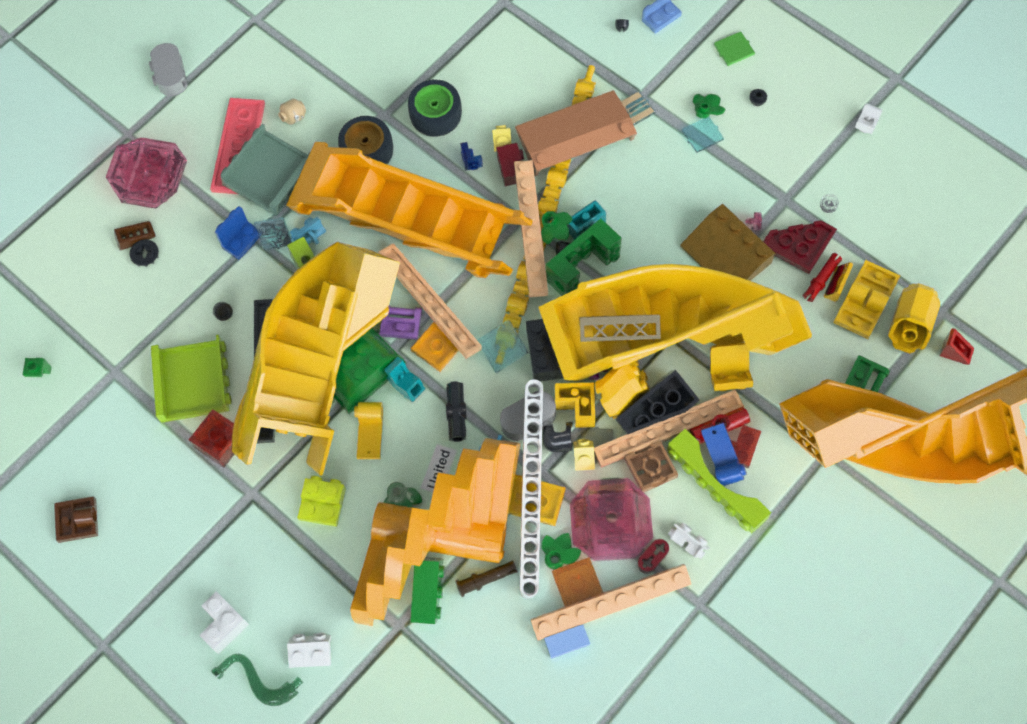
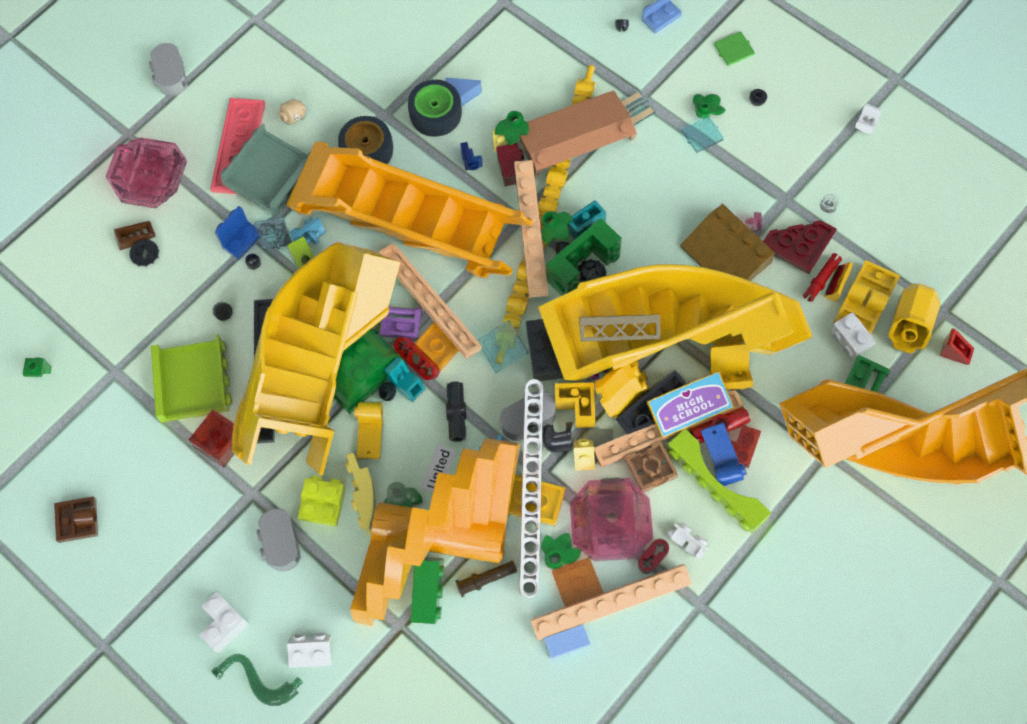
(253, 261): none -> black hinge
(278, 540): none -> light grey brick
(364, 497): none -> light yellow slope
(387, 391): none -> black plate
(423, 358): none -> red beam
(466, 88): none -> medium blue slope
(511, 129): none -> green plate
(589, 265): none -> black gear
(690, 404): none -> tile
(852, 336): none -> white bracket

